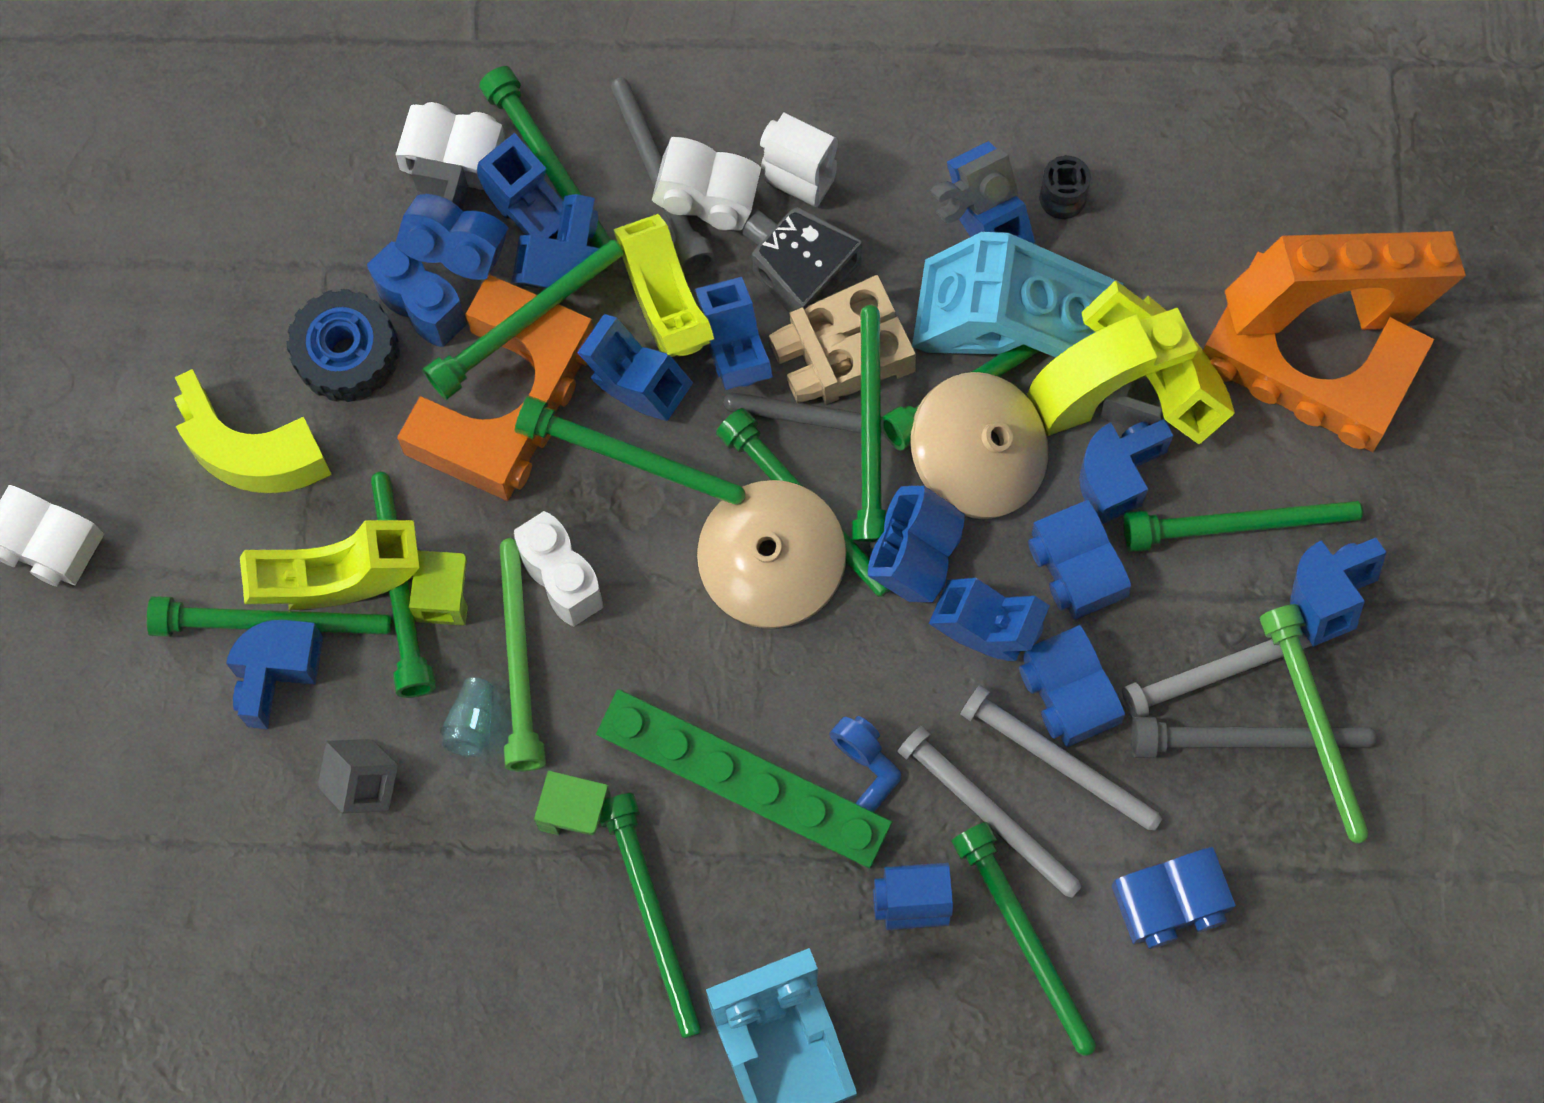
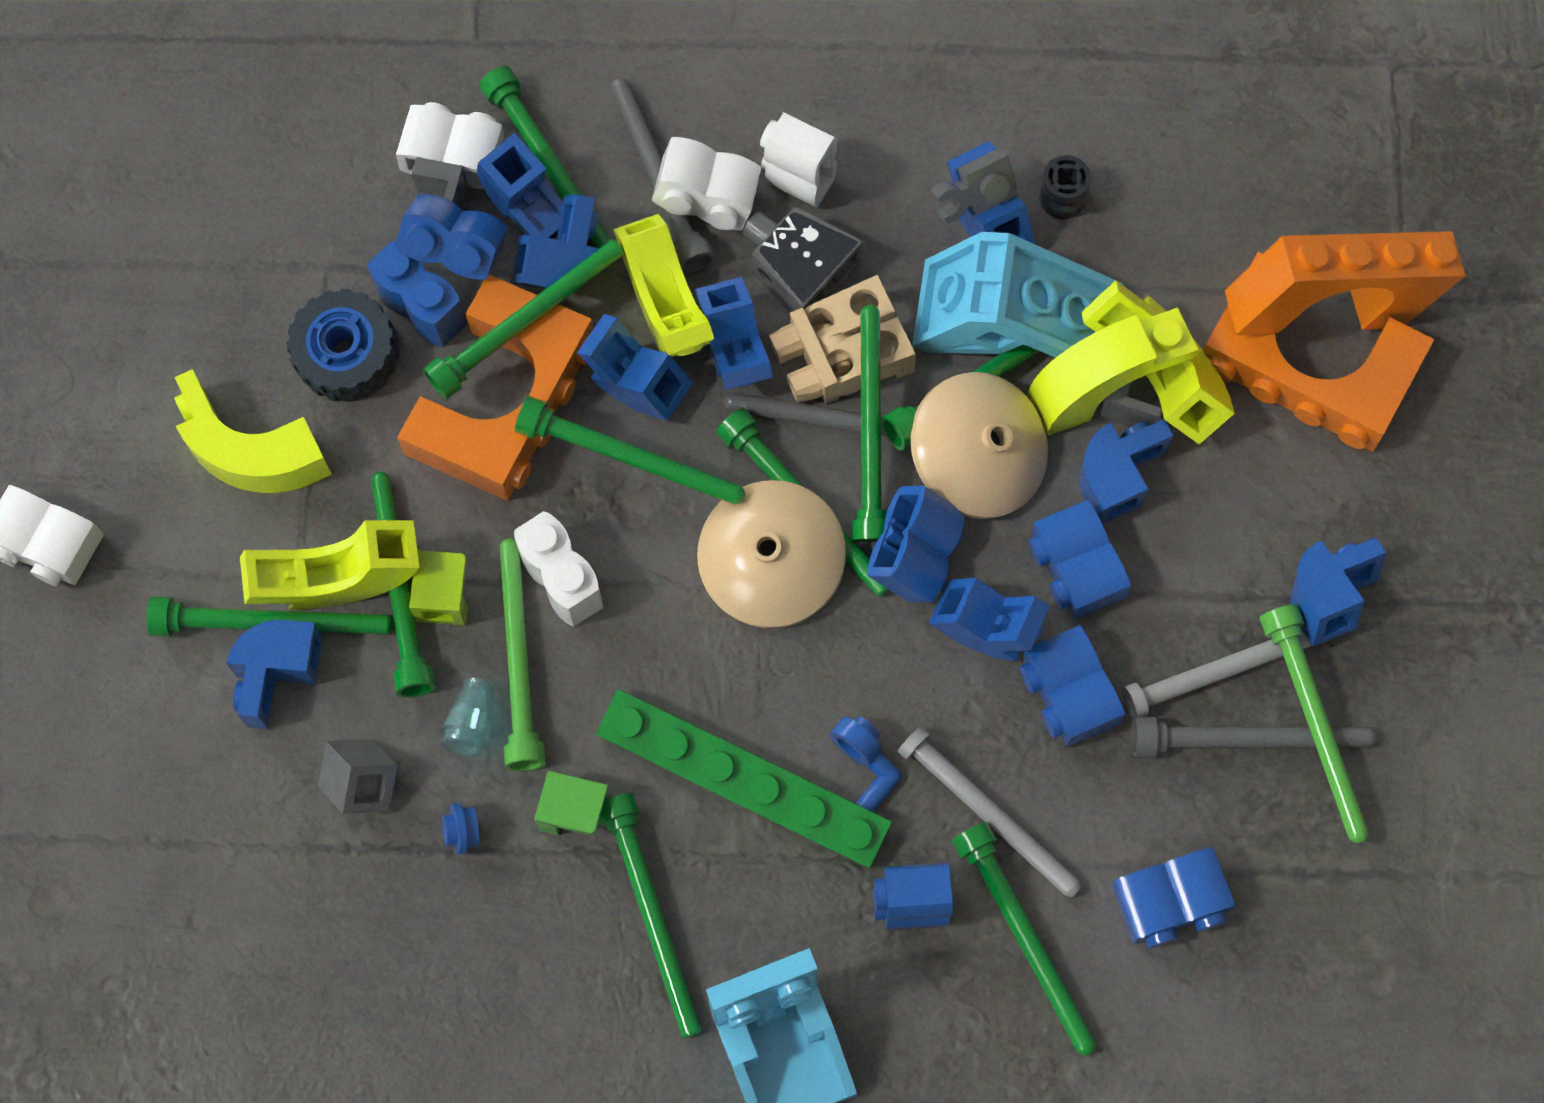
(460, 828): none -> blue plate
(980, 706): light grey bar -> none
(1146, 530): green piece -> none

